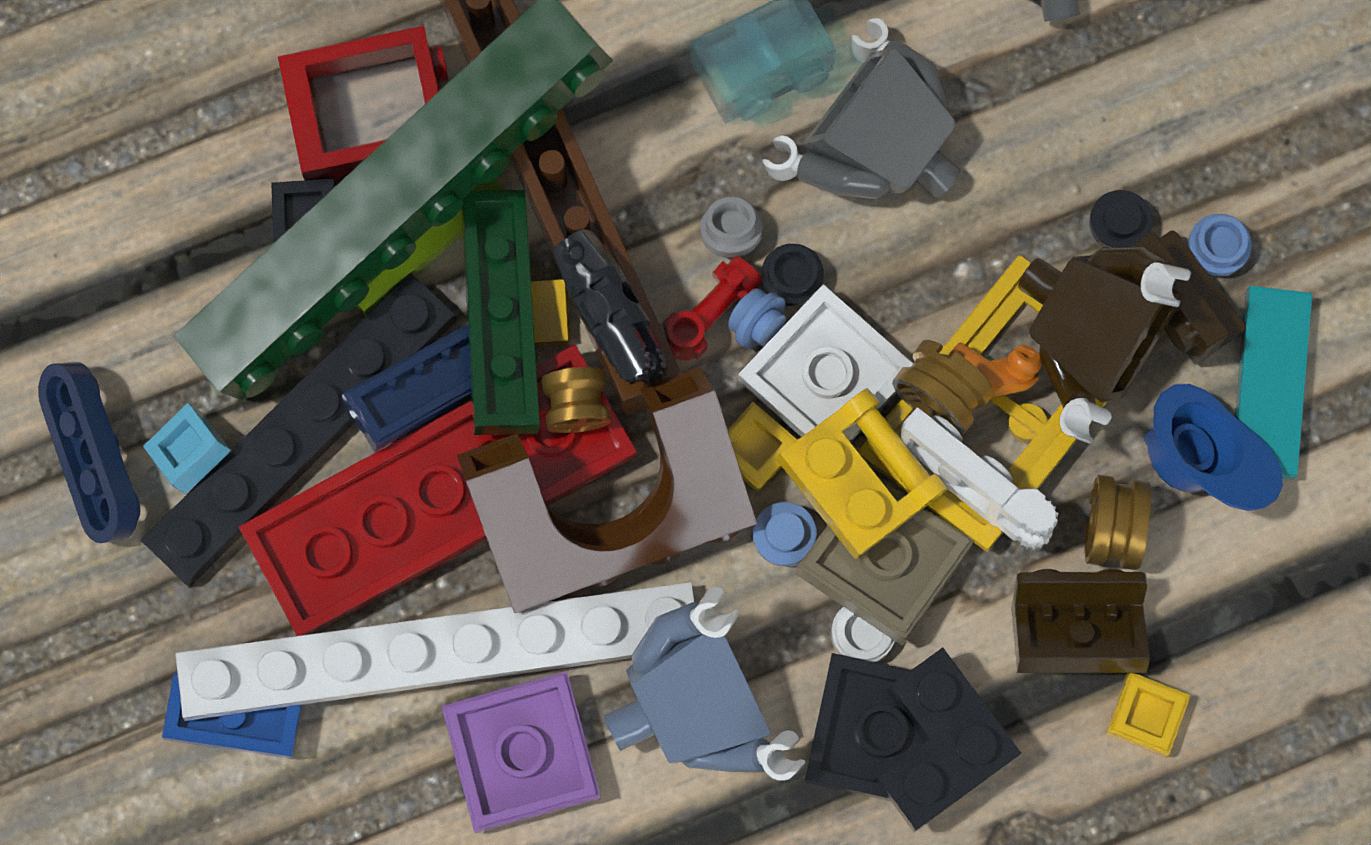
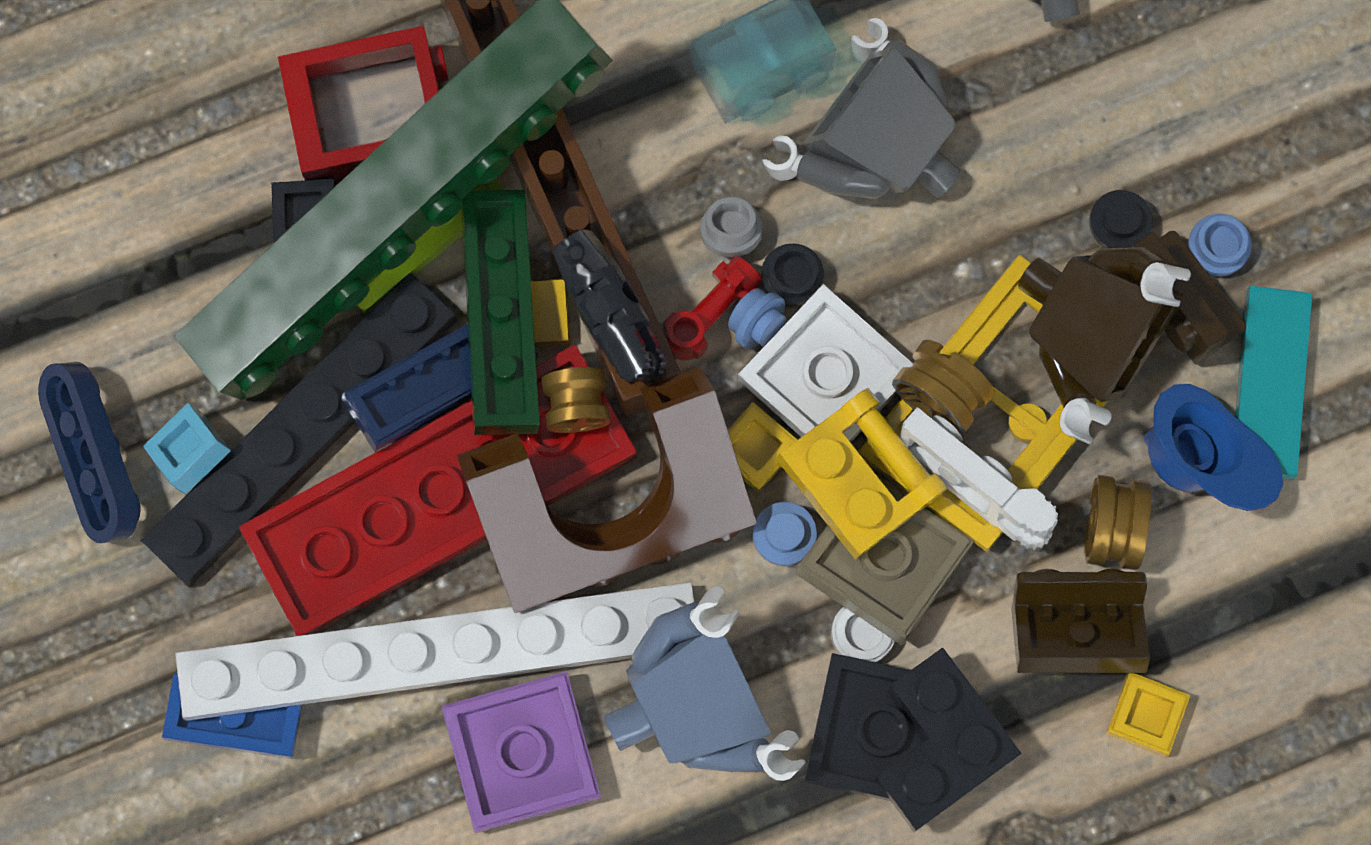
(1007, 374): orange arm -> none

